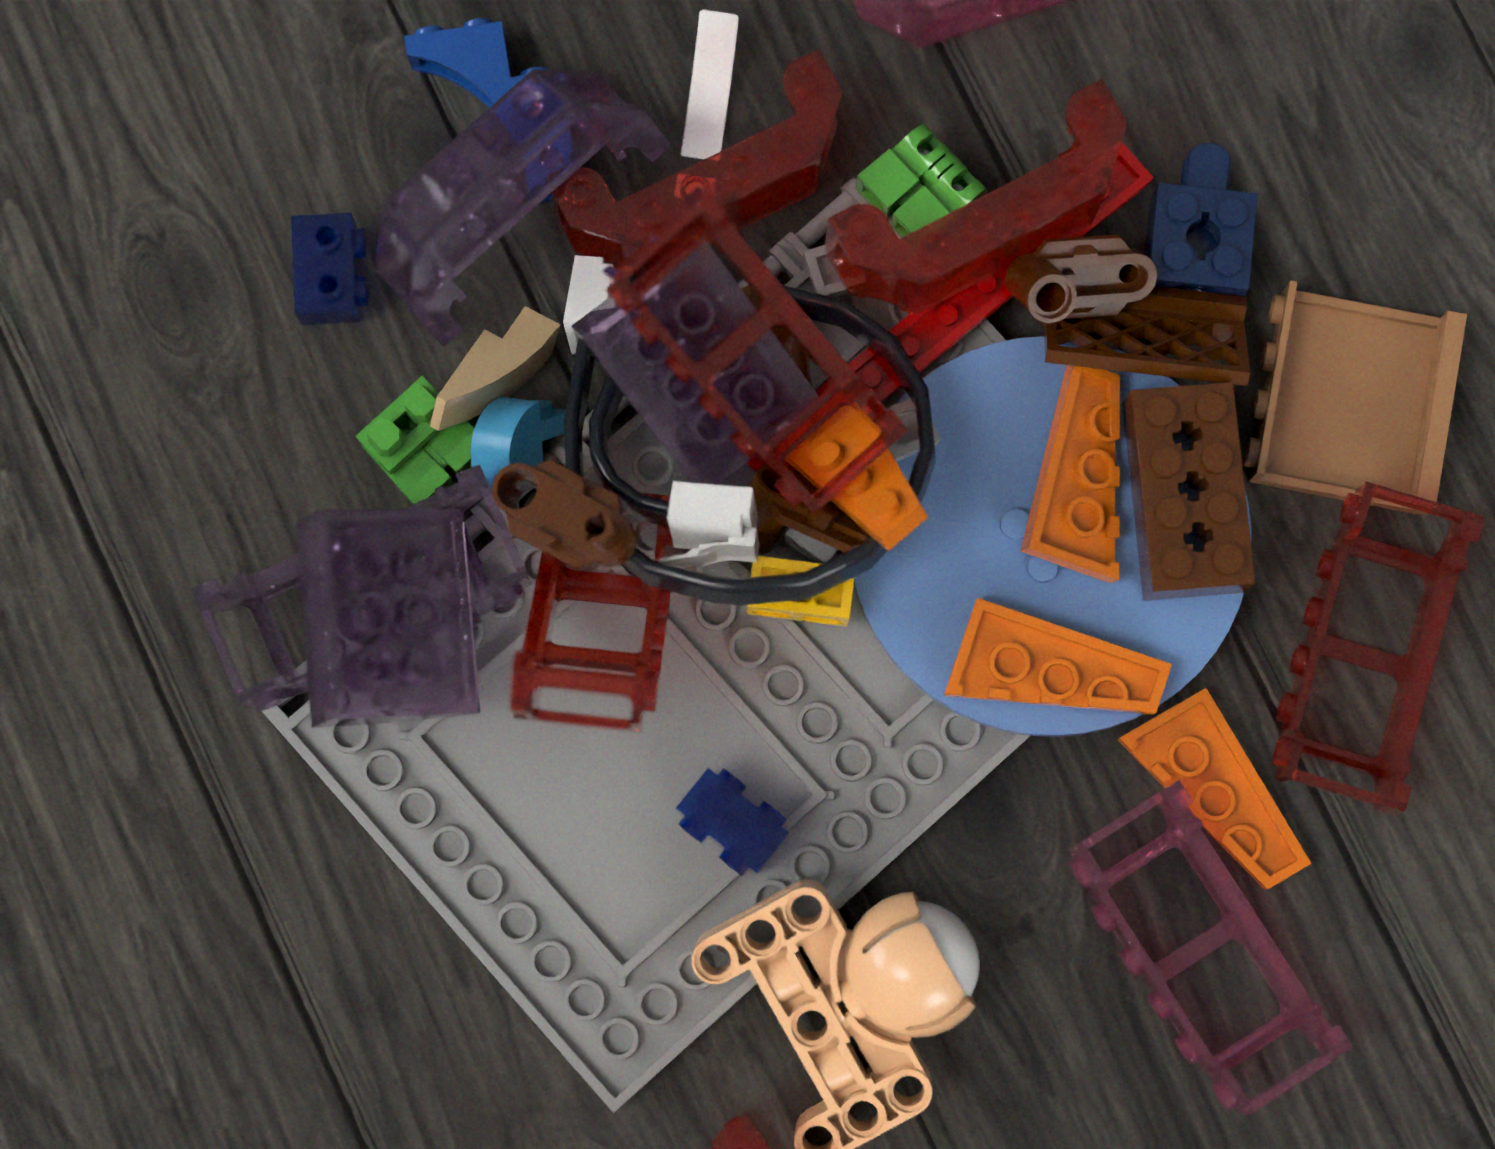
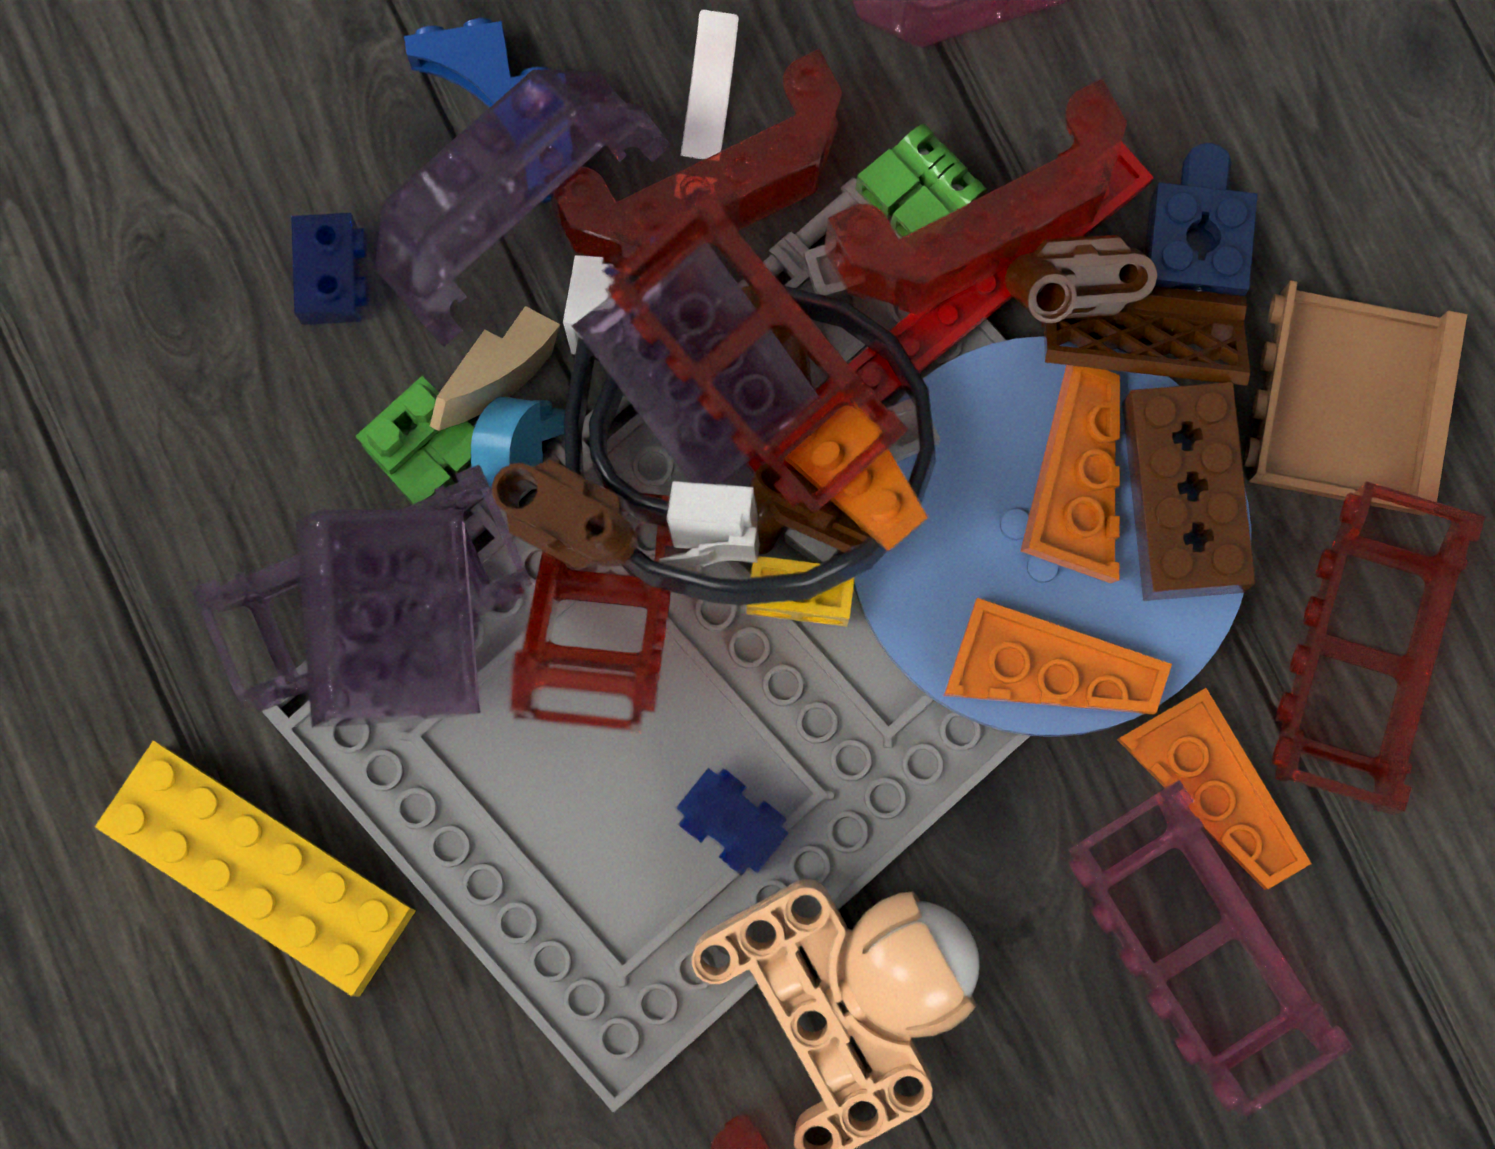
(255, 869): none -> yellow brick

